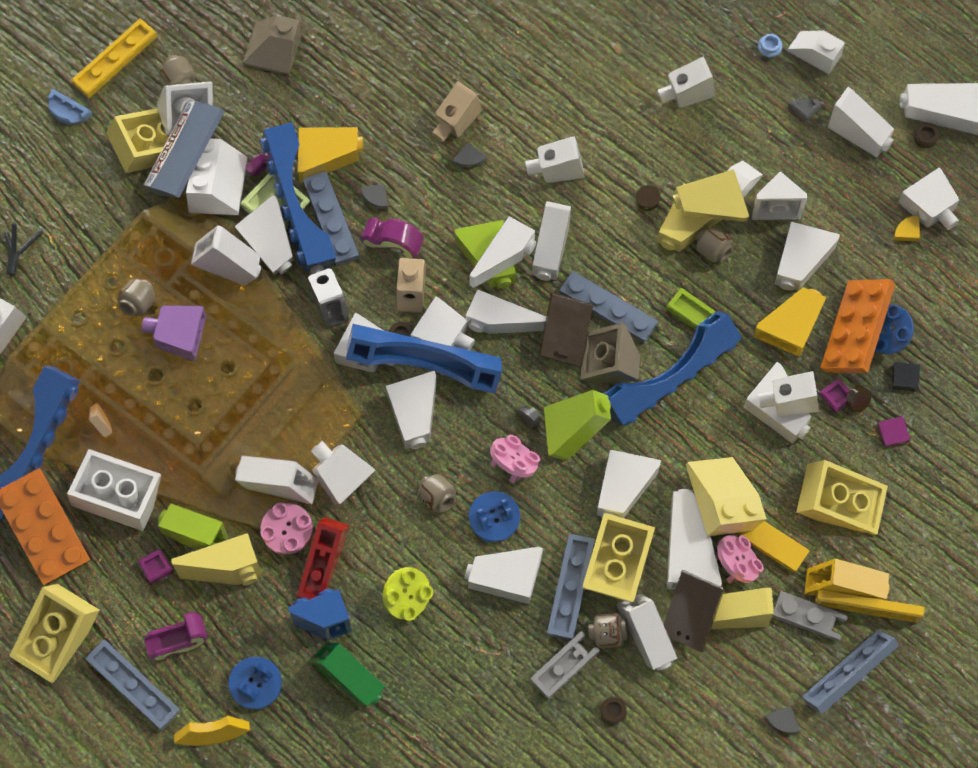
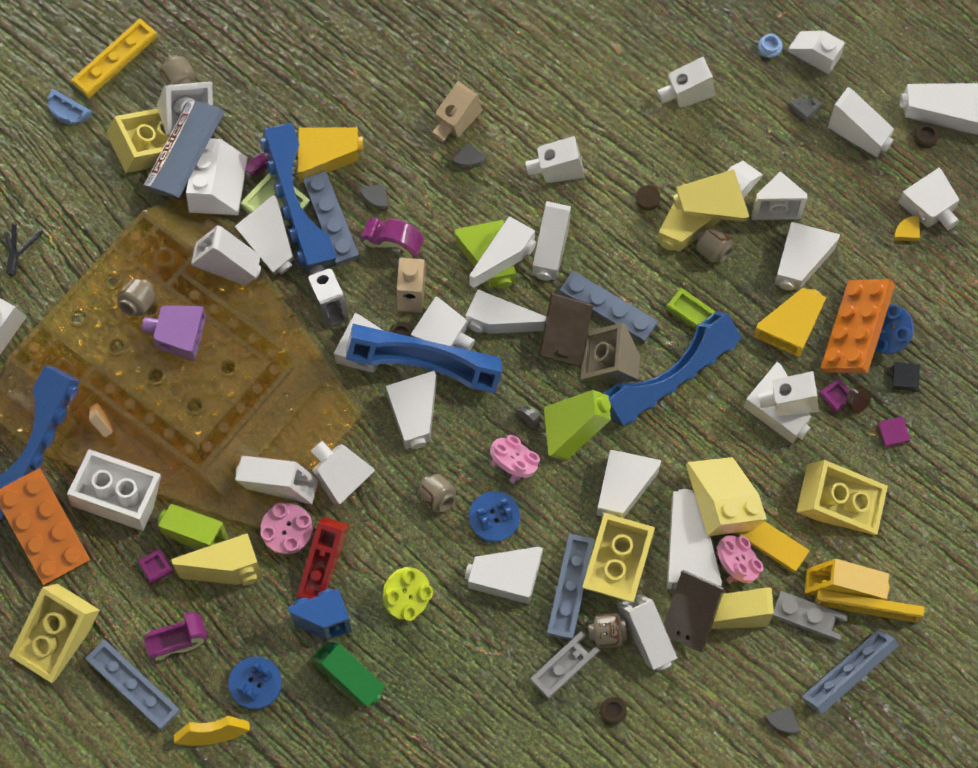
(273, 44): dark tan slope -> none

